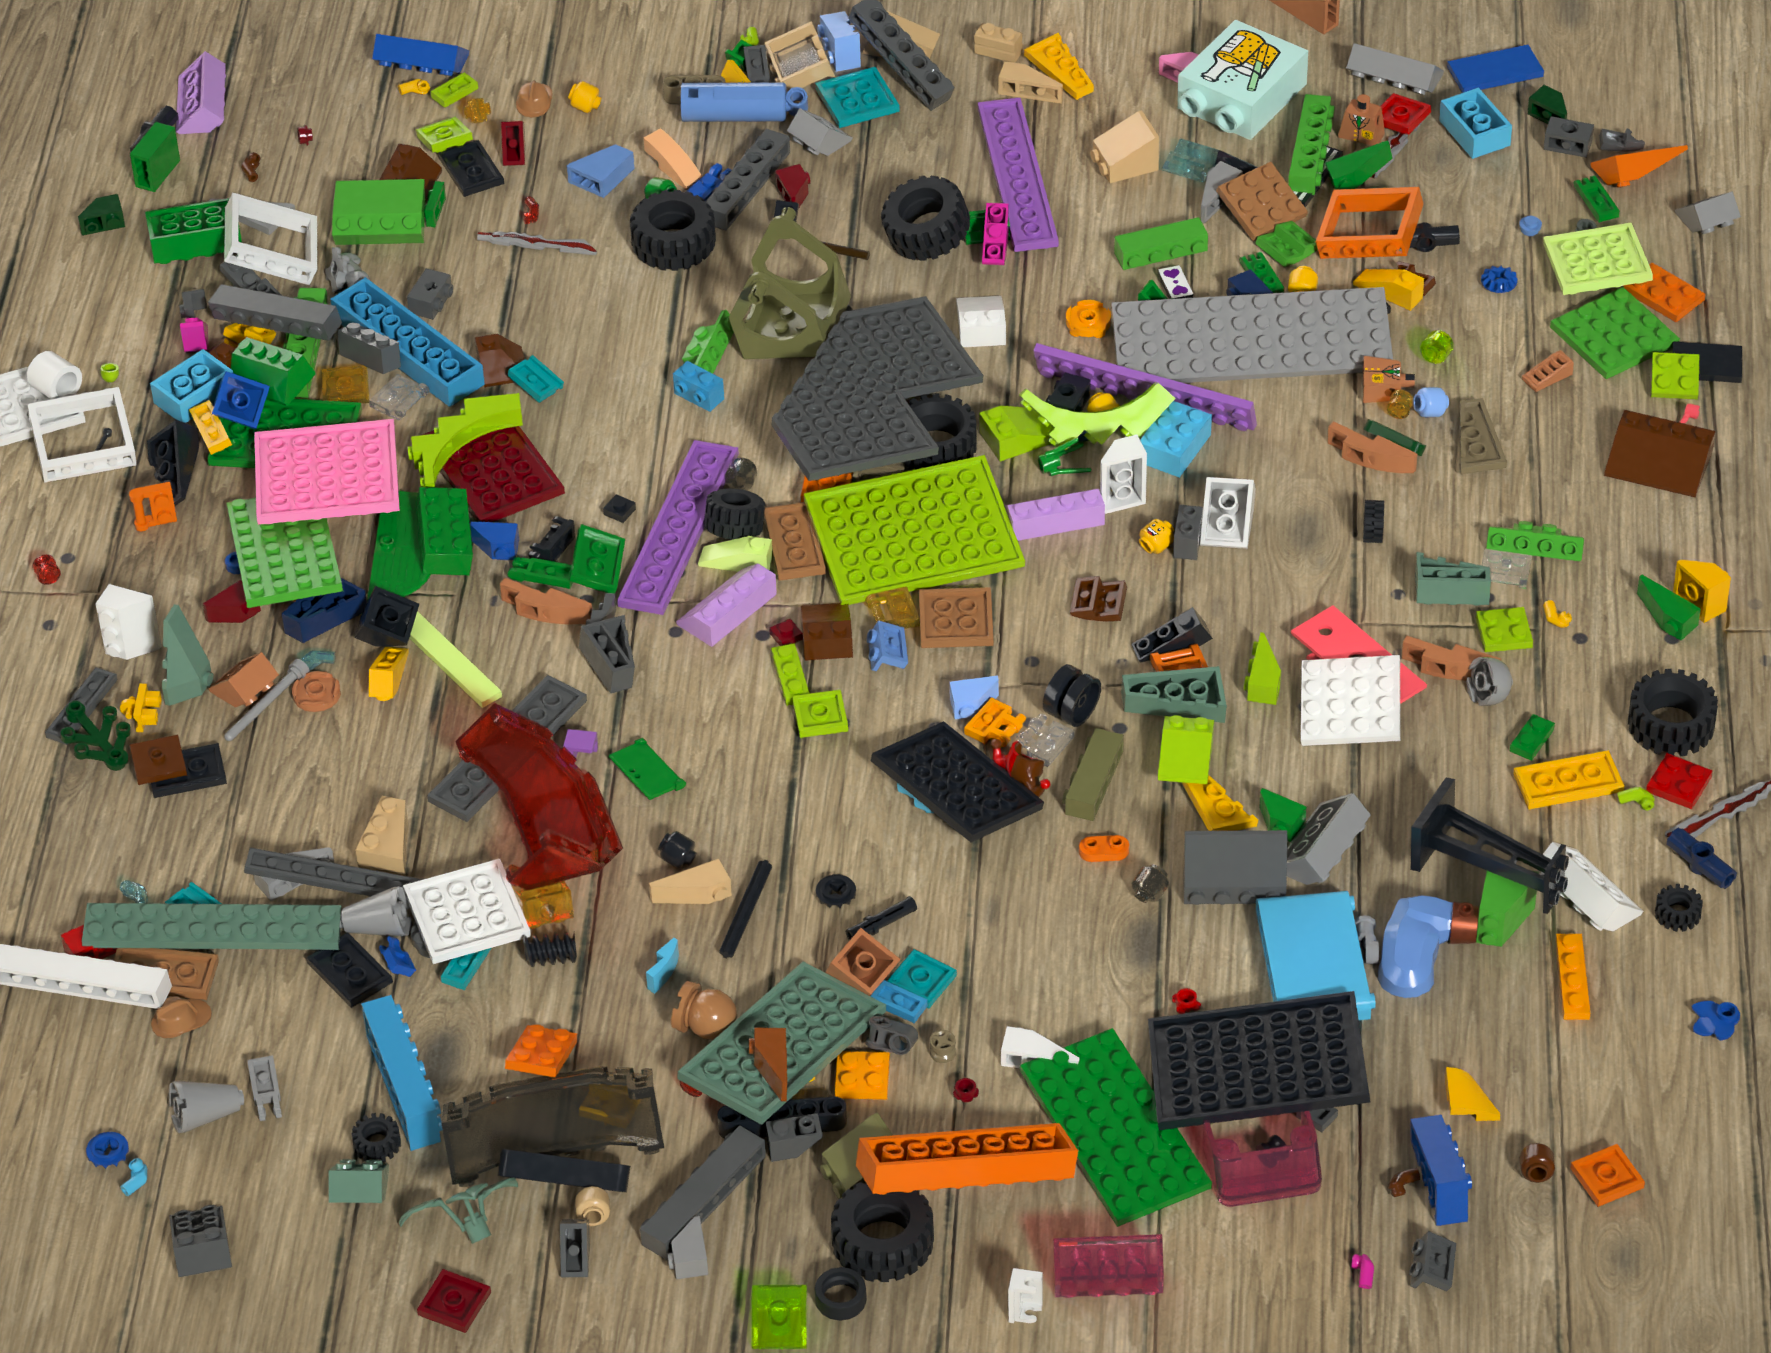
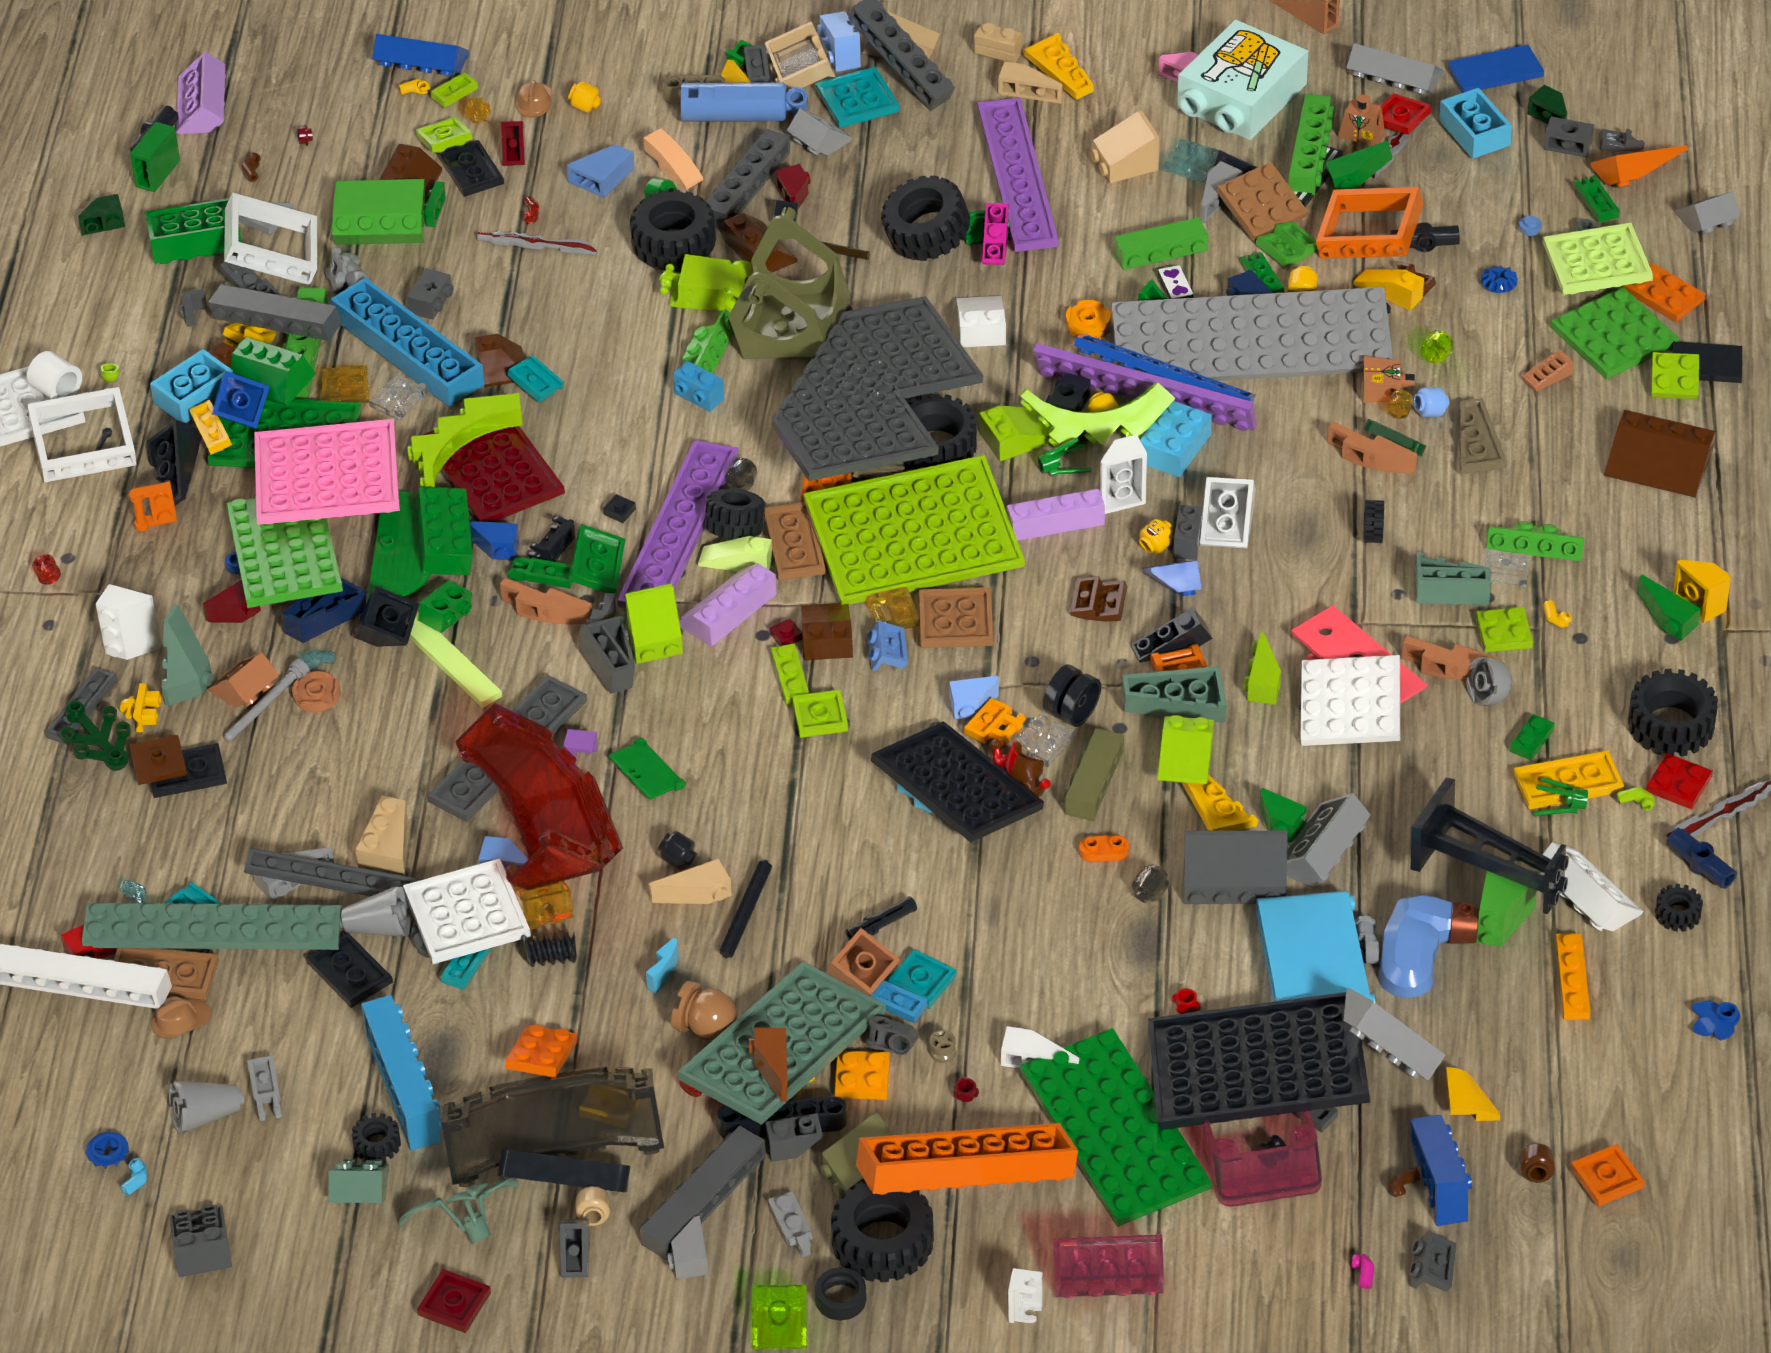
(194, 335): dark pink slope -> none
(369, 348): dark grey brick -> none
(387, 672): yellow slope -> none
(397, 960): blue plate -> none
(445, 606): none -> green brick
(502, 849): none -> medium blue slope
(653, 623): none -> lime slope
(705, 185): blue hinge -> none
(705, 283): none -> lime piece
(744, 235): none -> reddish brown slope
(752, 36): lime arm -> none
(791, 1222): none -> light grey hinge
(837, 883): black gear -> none
(1131, 359): none -> blue plate
(1177, 577): none -> slope
(1391, 1035): none -> light grey slope
(1574, 797): none -> green plant
(1691, 411): coral hand -> none

